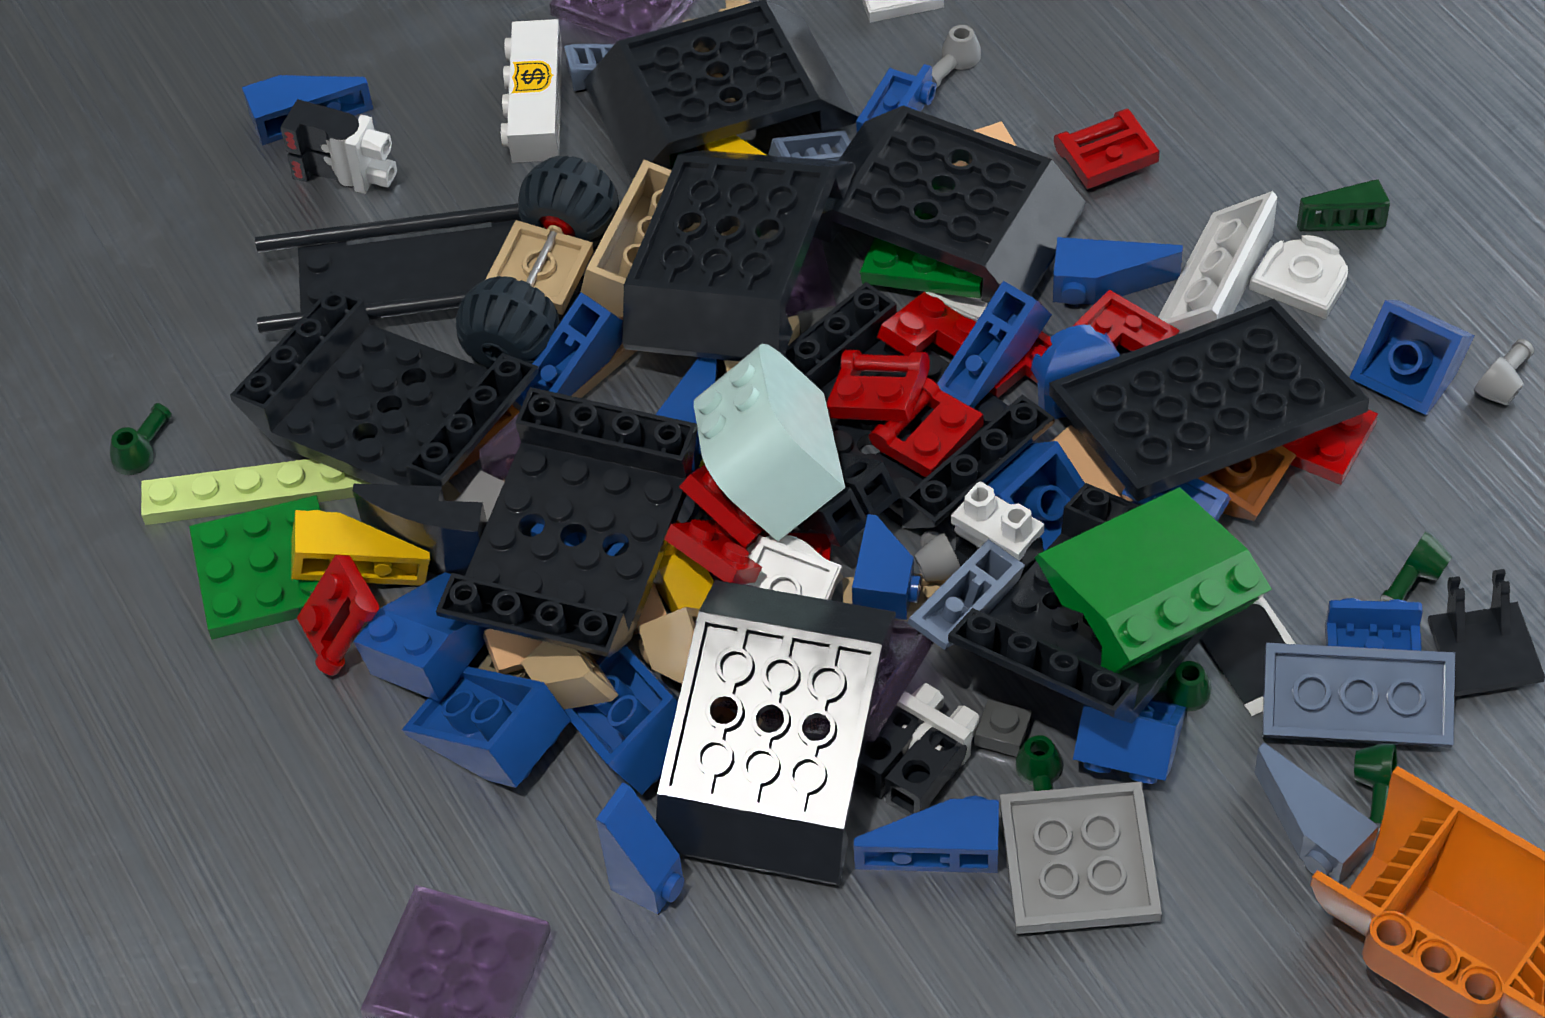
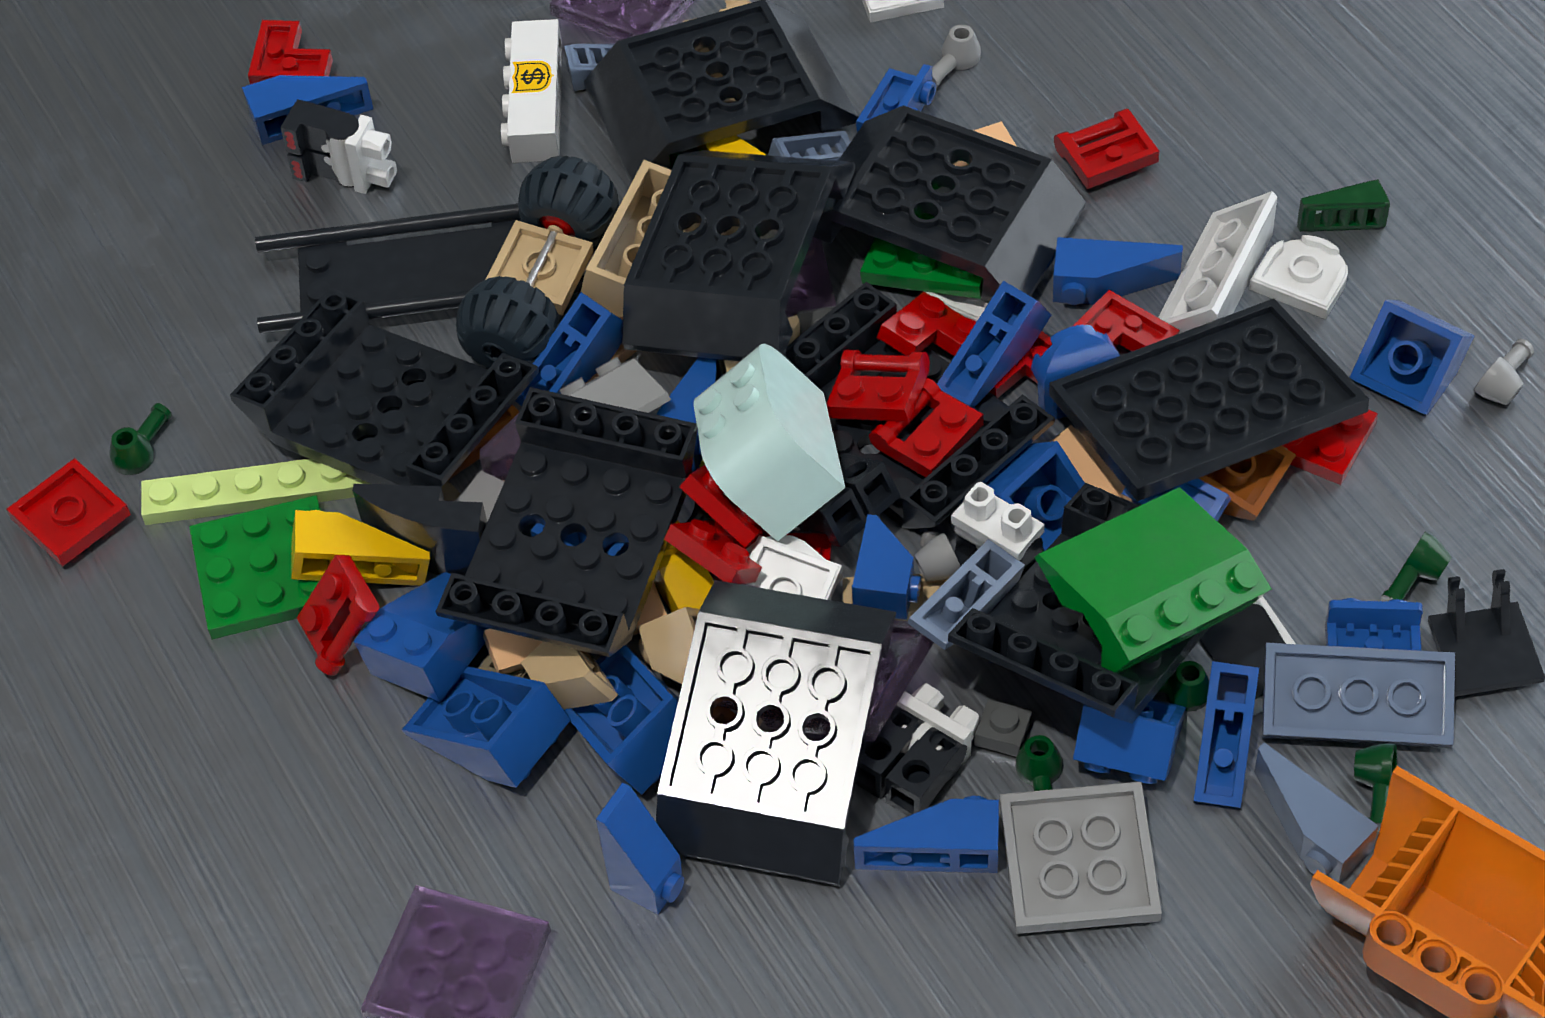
(68, 512): none -> red plate
(278, 53): none -> red plate
(622, 386): none -> light grey slope
(1226, 734): none -> blue slope

